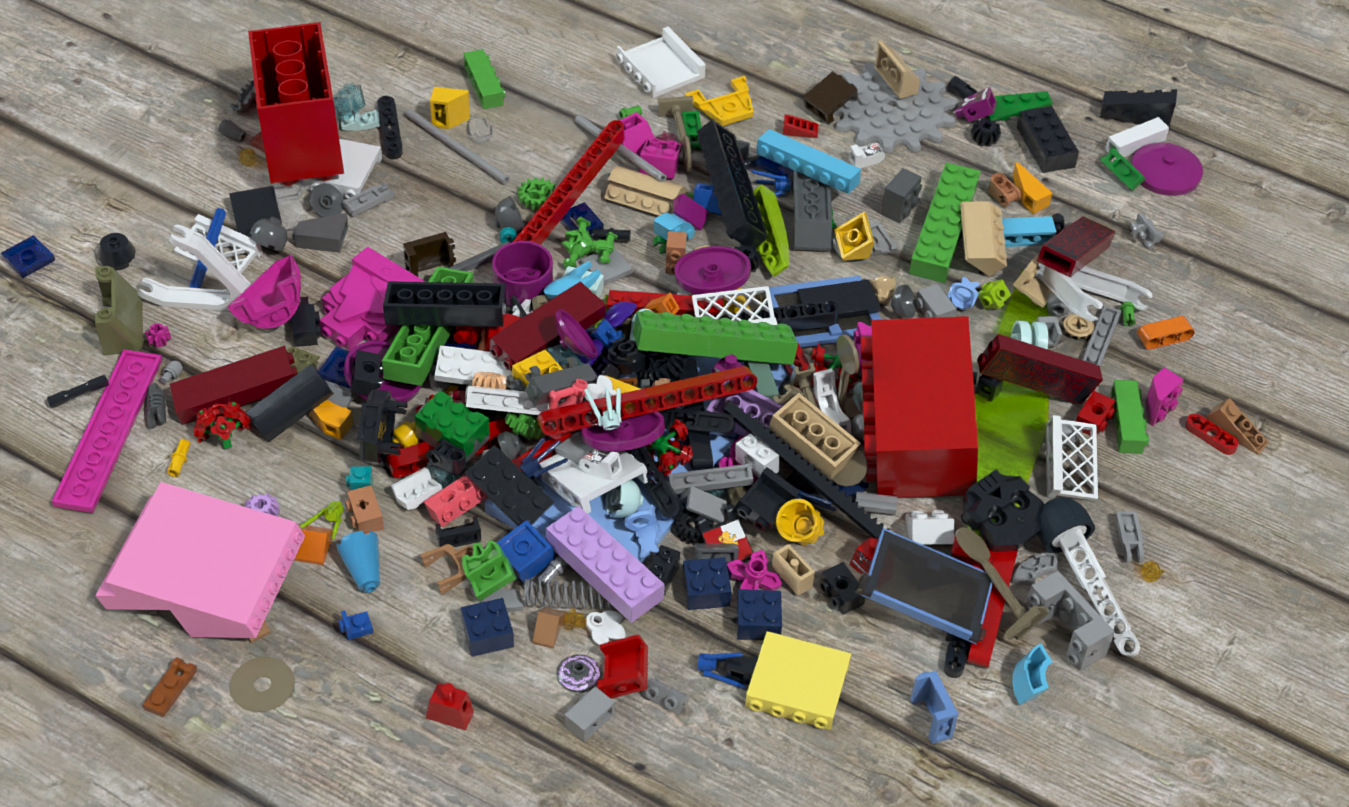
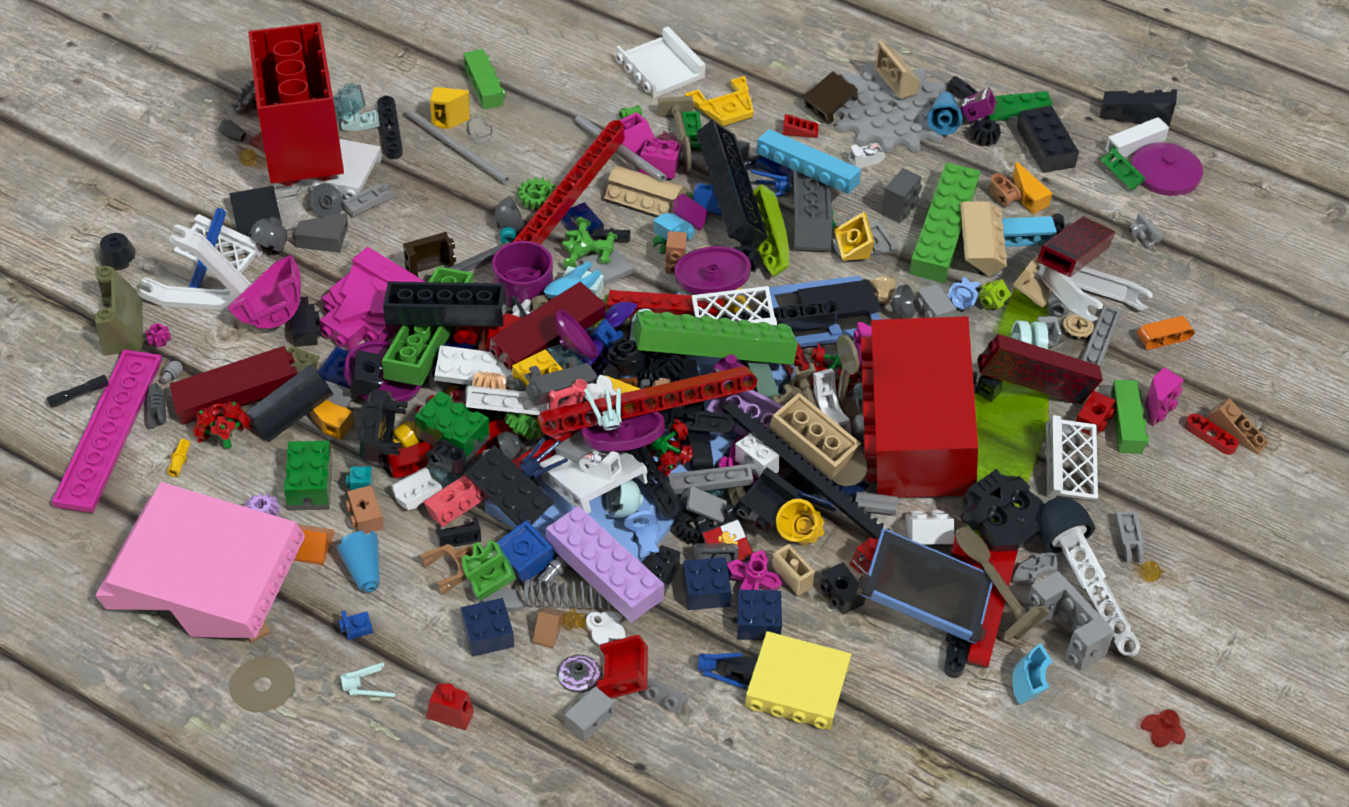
(28, 256): clear blue plate -> none
(169, 687): dark orange plate -> none
(308, 475): none -> green piece
(331, 513): lime plant -> none
(352, 680): none -> light aqua plant
(663, 304): orange brick -> none
(931, 690): medium blue panel -> none
(945, 115): none -> dark azure cone
(1128, 313): bright green pin -> none
(1162, 730): none -> clear red plate

